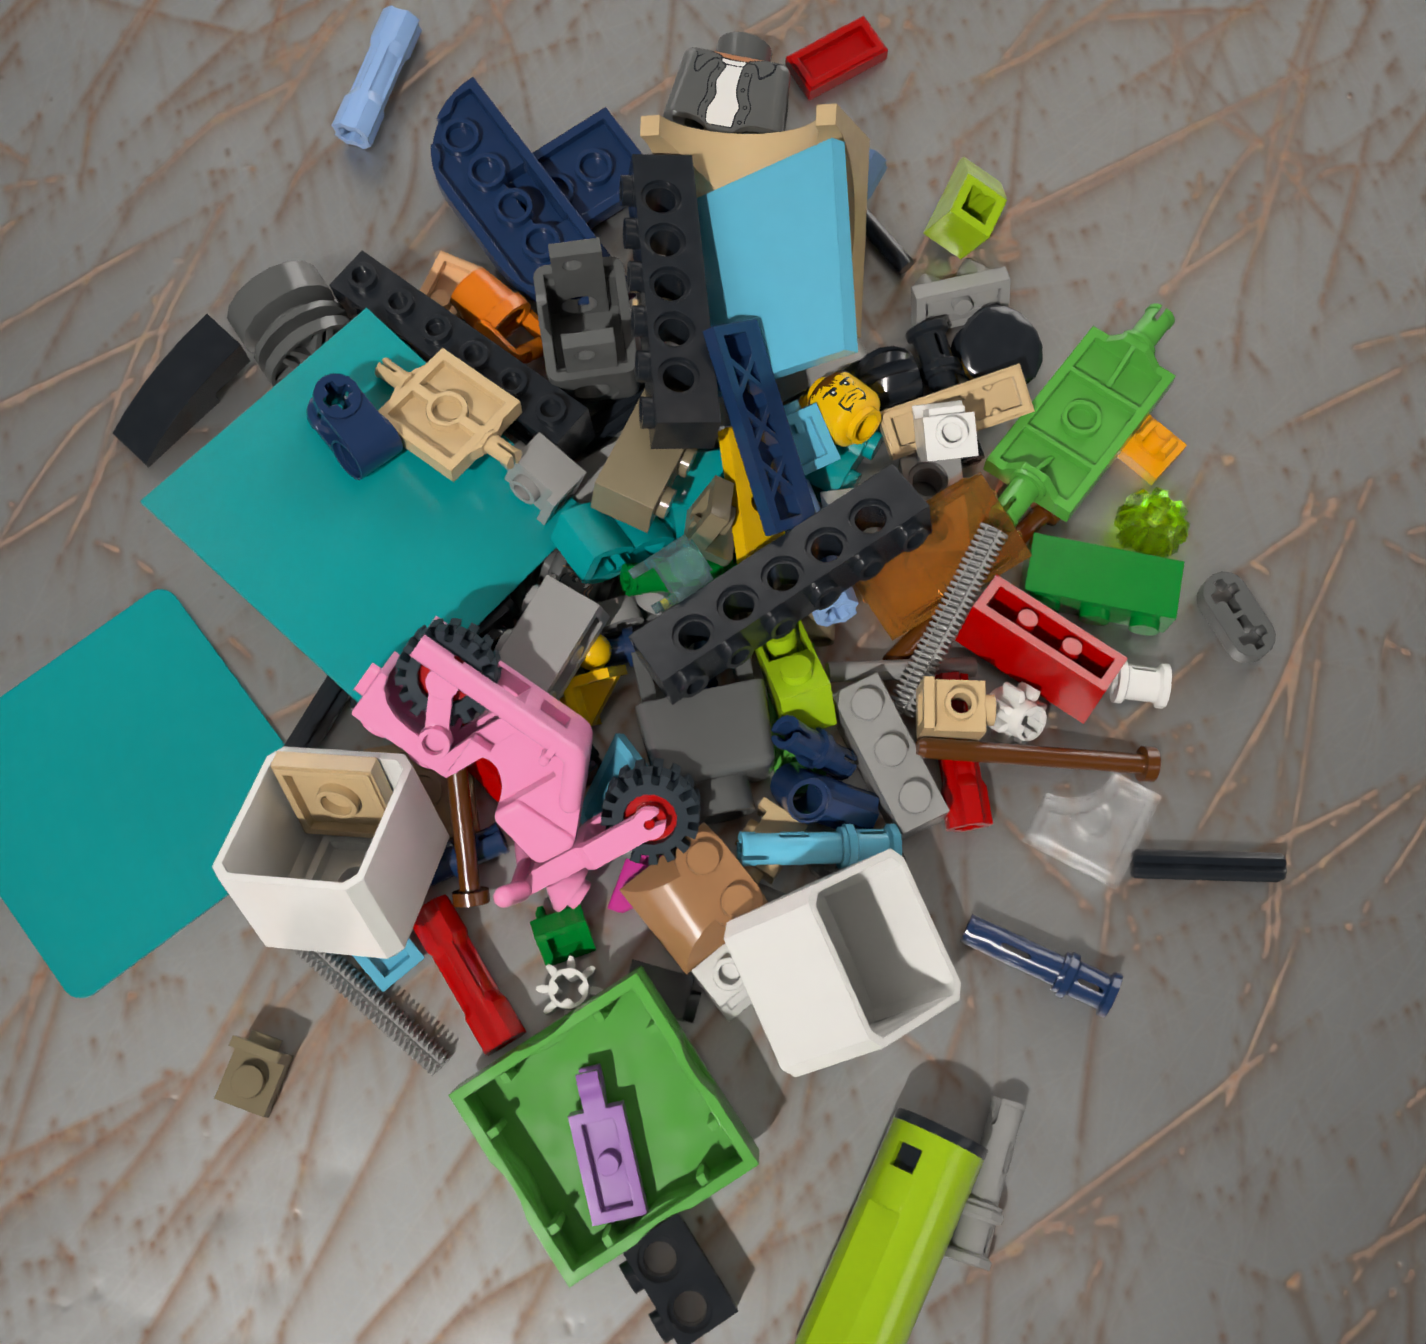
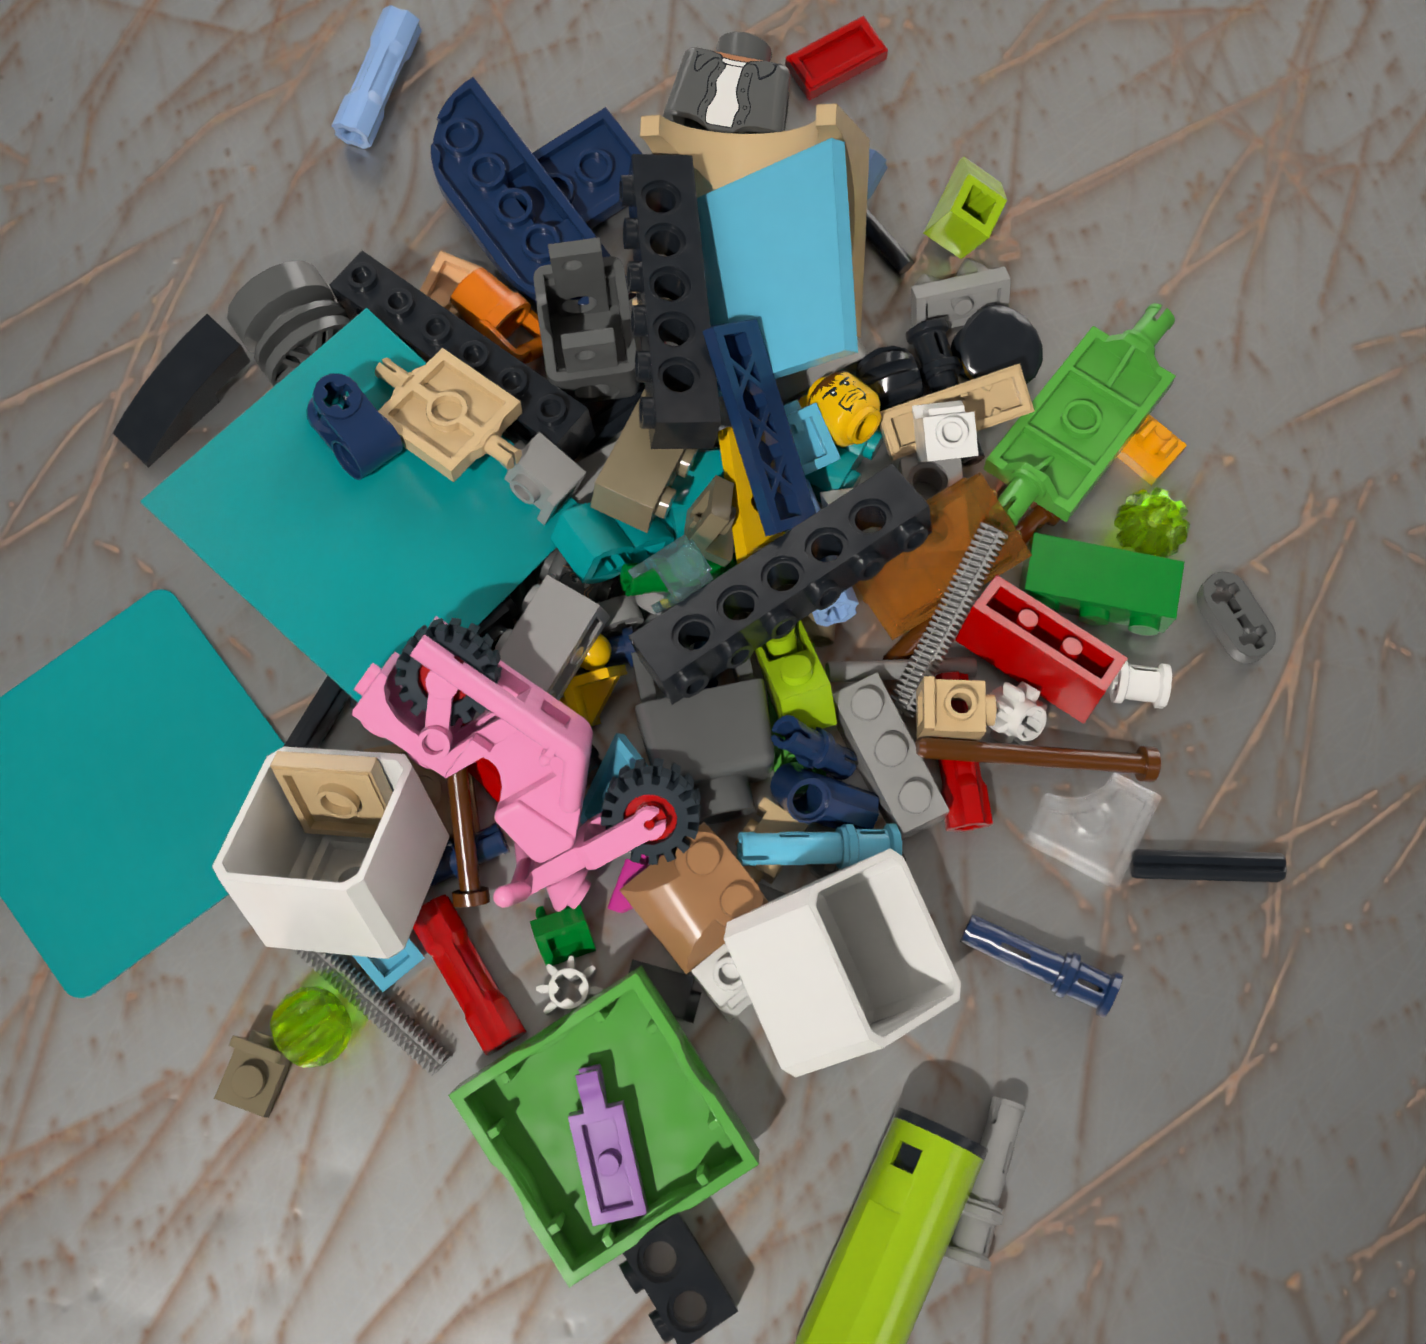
(311, 1026): none -> clear neon green piece

